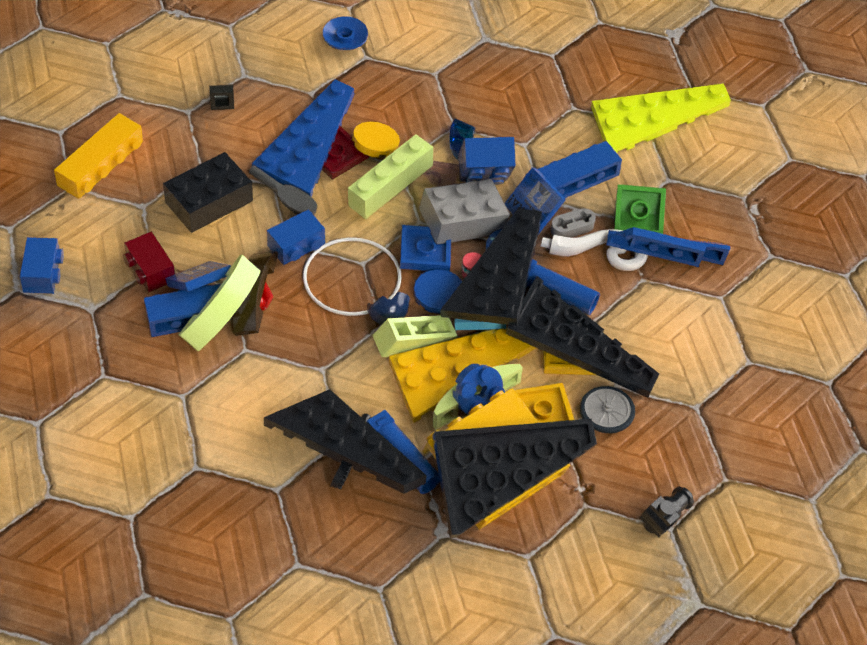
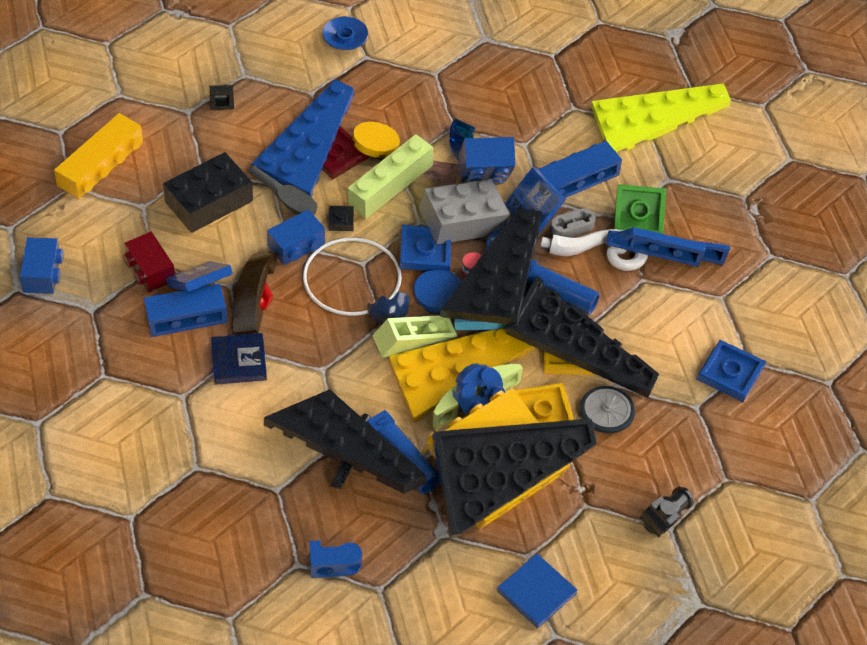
(222, 304): yellowish green slope -> none
(238, 358): none -> clear blue tile
(334, 561): none -> blue leg
(341, 218): none -> black plate
(537, 590): none -> blue tile
(731, 370): none -> blue tile

